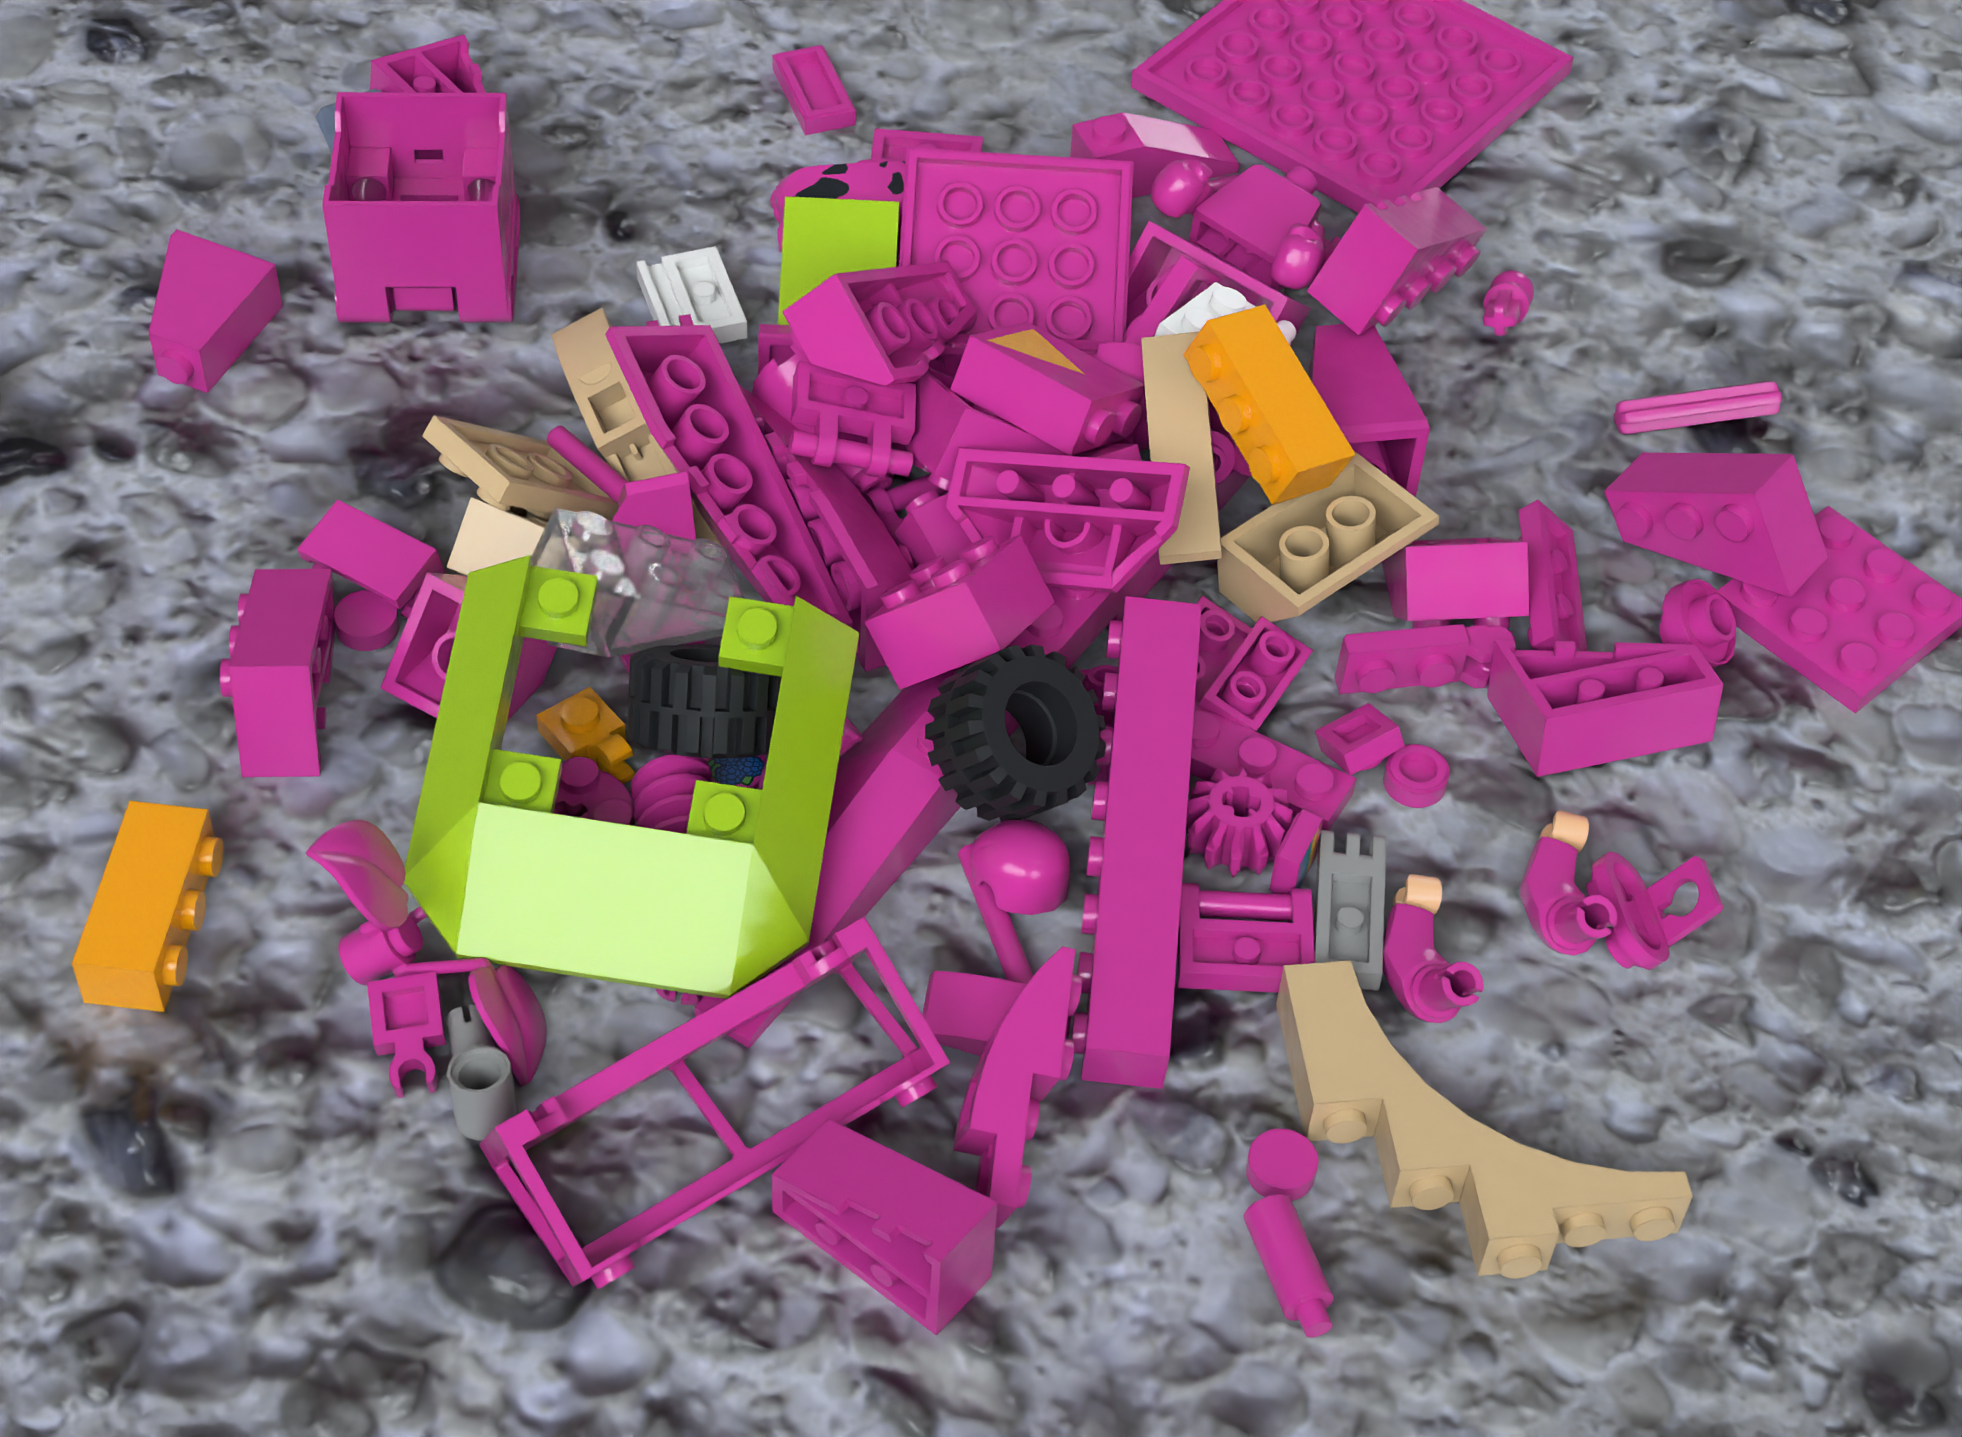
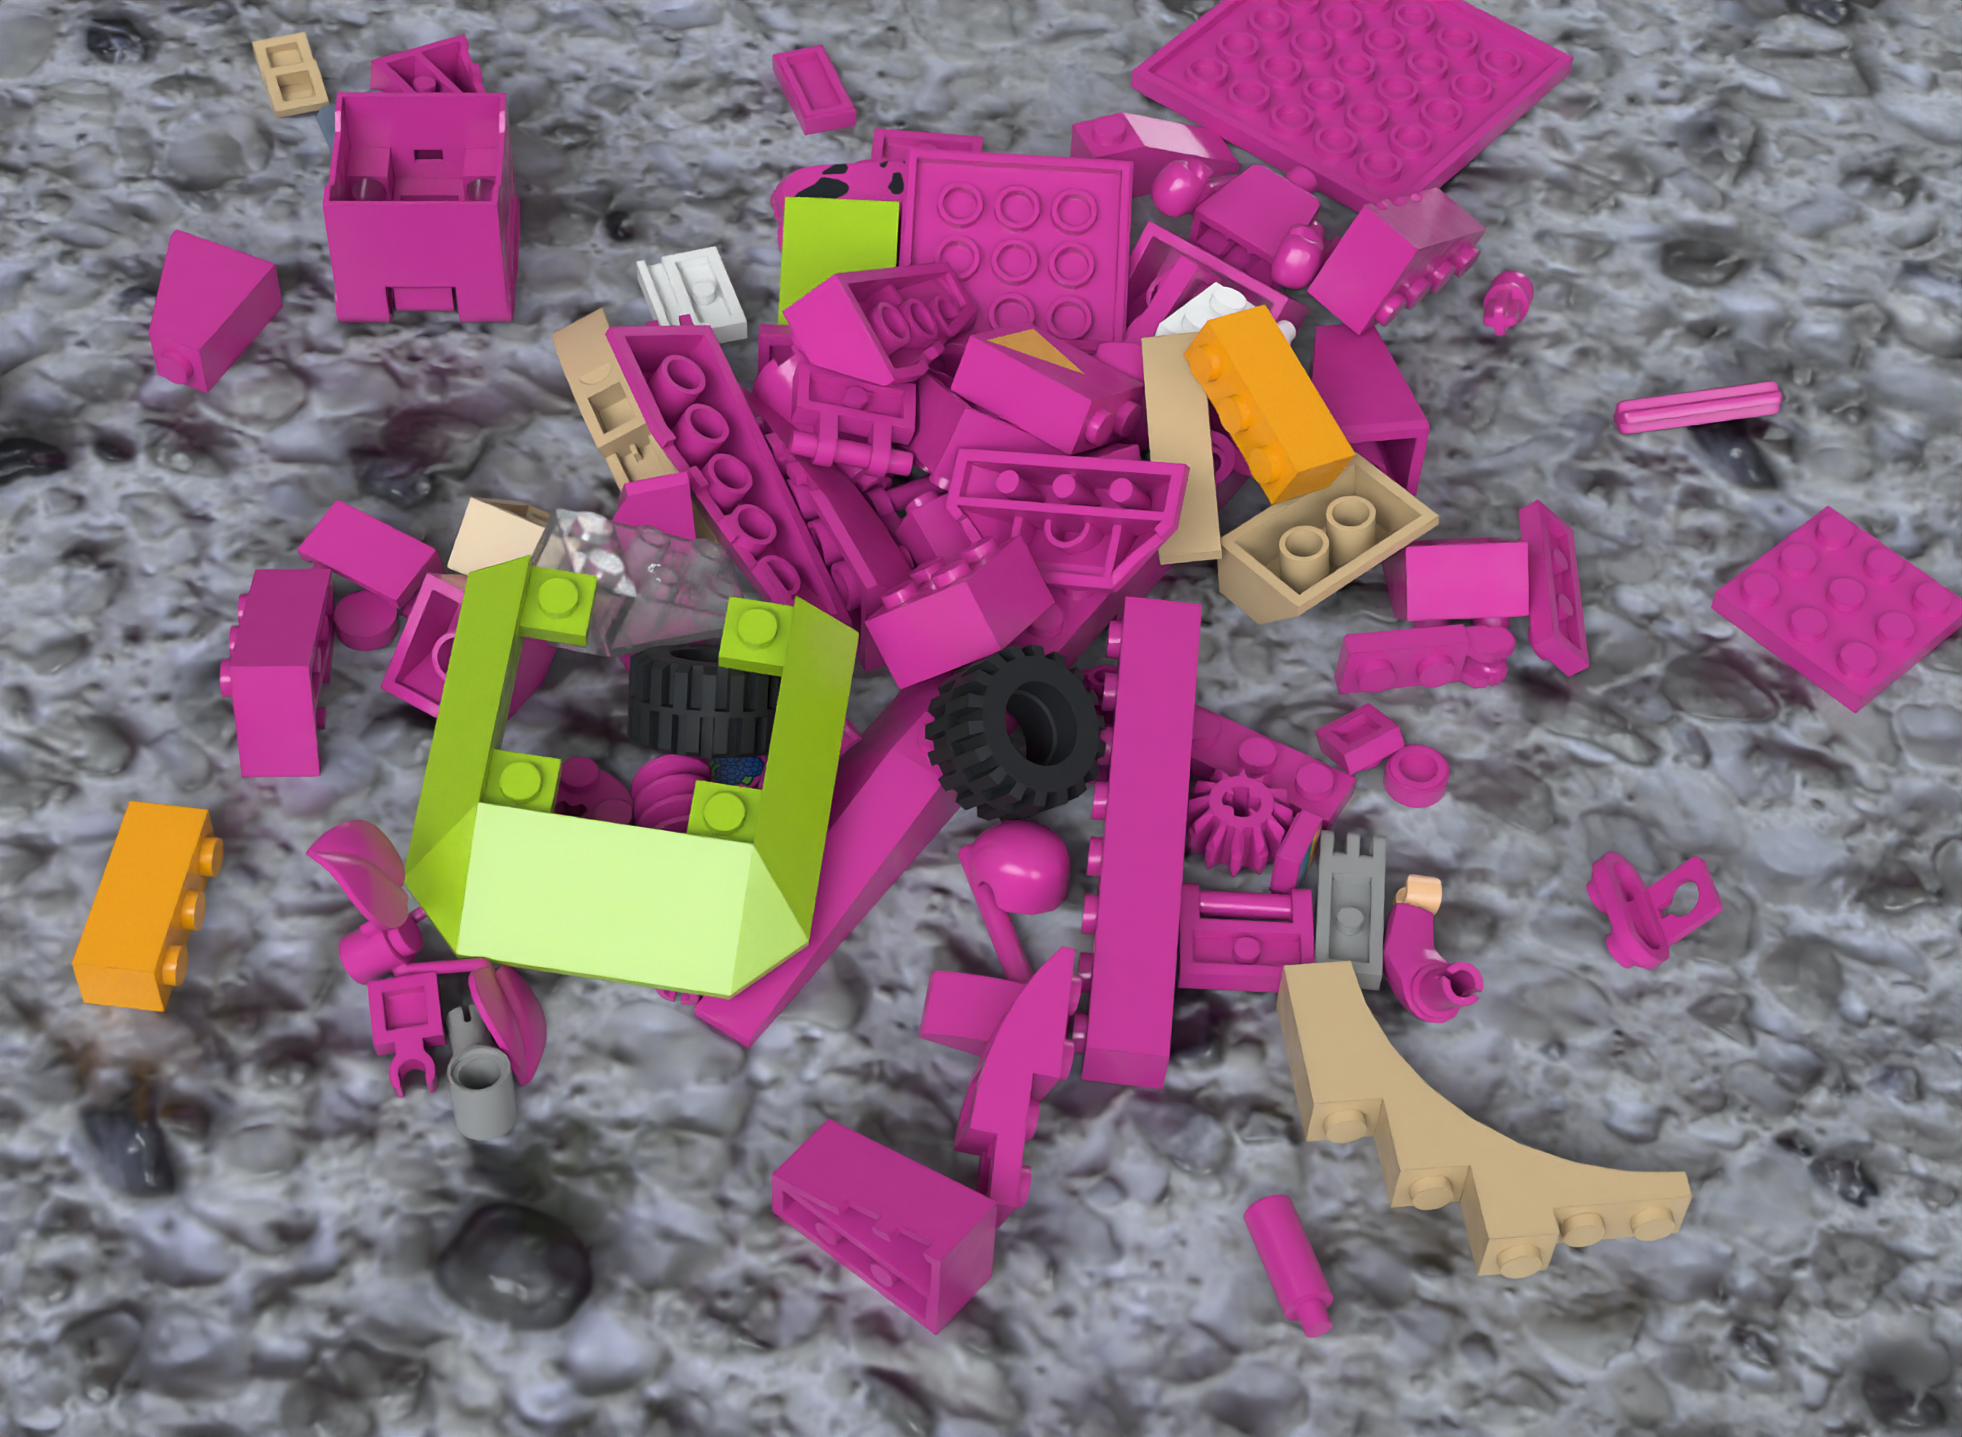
(290, 75): none -> tan slope
(515, 470): tan plate -> none
(586, 461): dark pink bar -> none
(588, 729): light orange plate -> none
(609, 1255): dark pink windscreen -> none
(1244, 667): dark pink slope -> none
(1282, 1164): dark pink tile -> none
(1552, 901): dark pink arm -> none
(1602, 706): dark pink wedge -> none
(1699, 616): dark pink plate -> none
(1722, 514): dark pink wedge -> none

